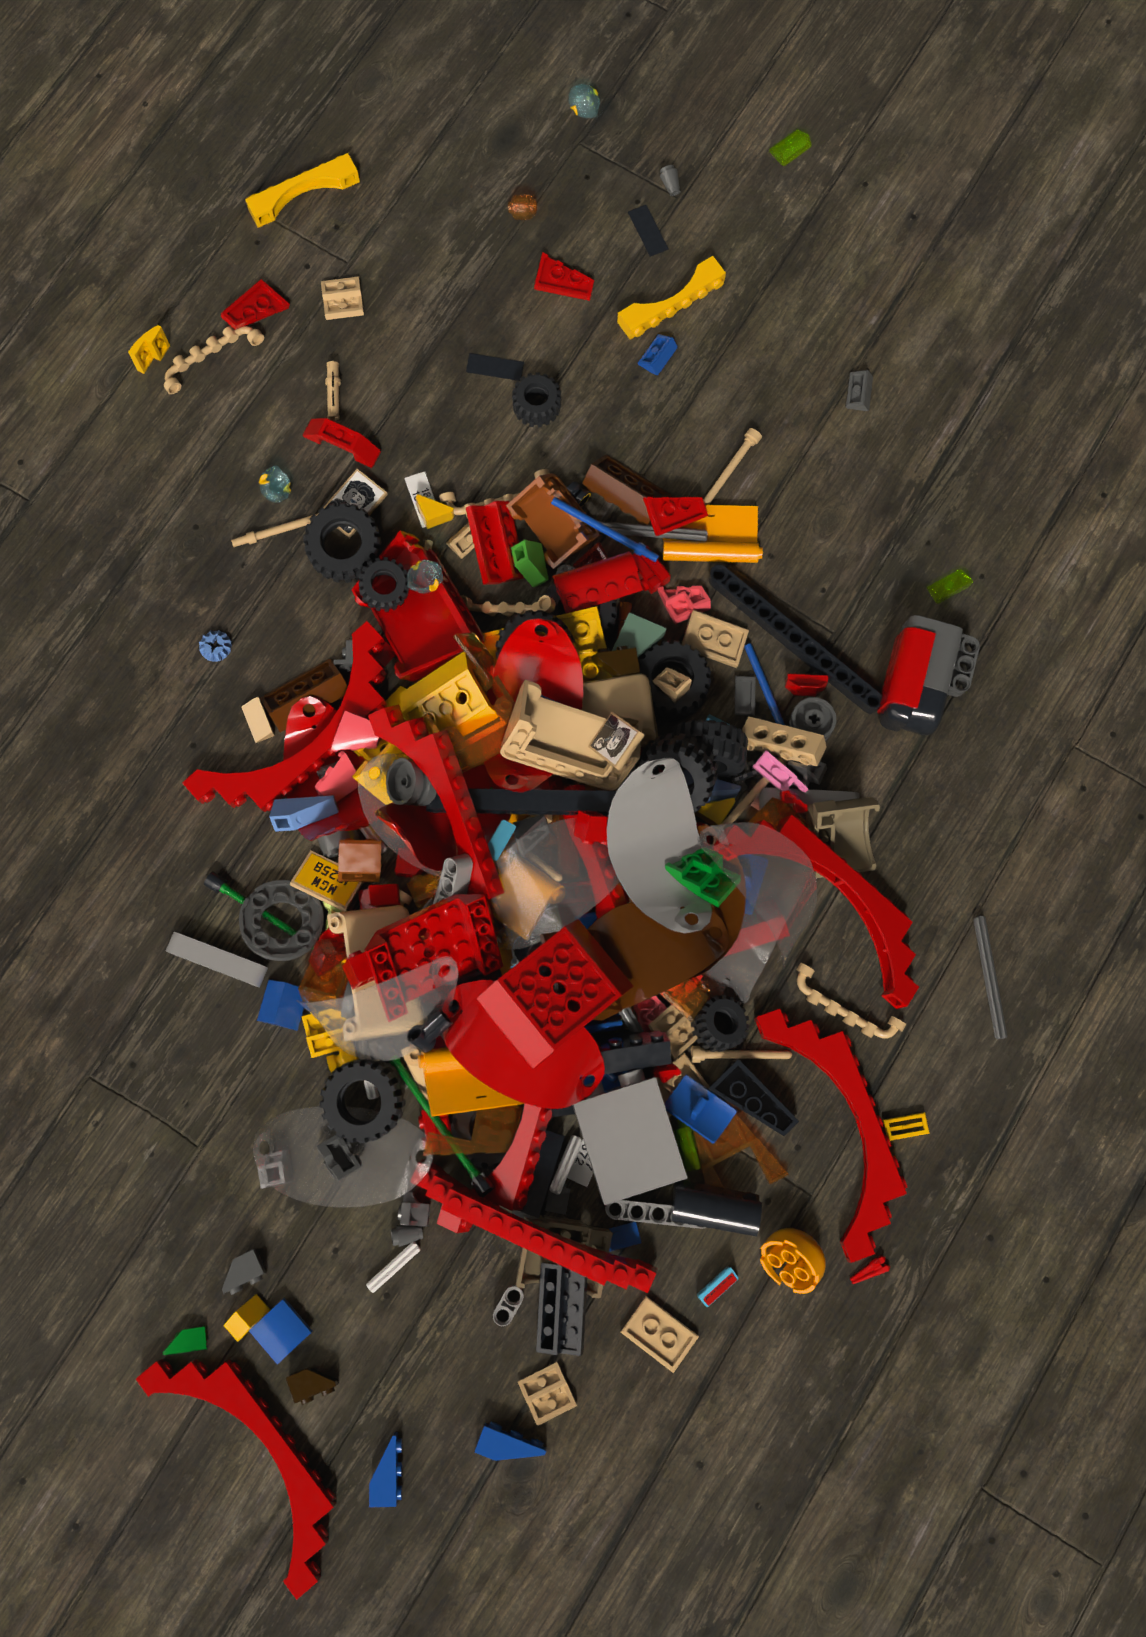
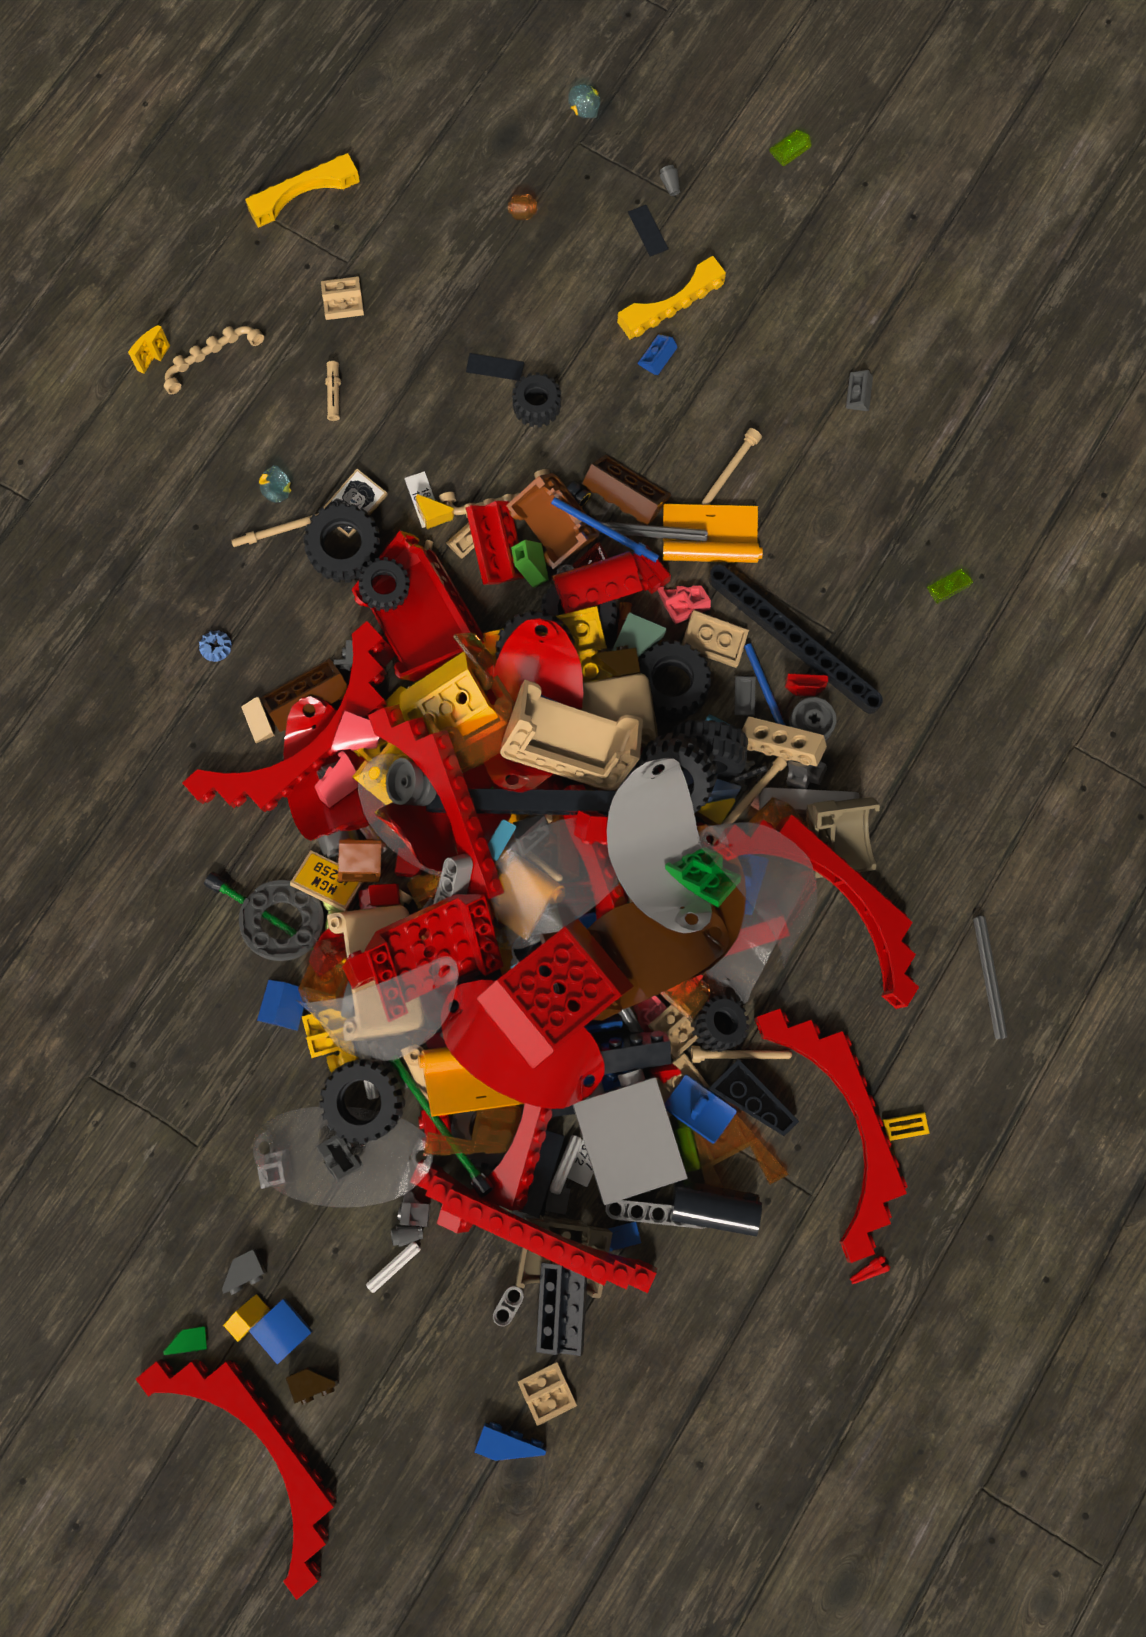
(216, 959): light grey beam -> none
(254, 305): red wing -> none
(300, 812): medium blue slope -> none
(344, 438): red slope -> none
(384, 1483): blue slope -> none
(424, 576): clear light blue hair -> none
(425, 1036): black piece -> none
(544, 603): tan bar -> none
(560, 280): red wing -> none
(616, 741): tile -> none
(659, 1334): tan tile -> none
(673, 513): red wing -> none
(673, 683): tan slope -> none
(717, 1286): slope -> none
(778, 774): bright pink hinge -> none
(788, 798): red piece -> none
(803, 1257): light orange cylinder -> none
(849, 1017): tan bar -> none
(924, 673): piece -> none

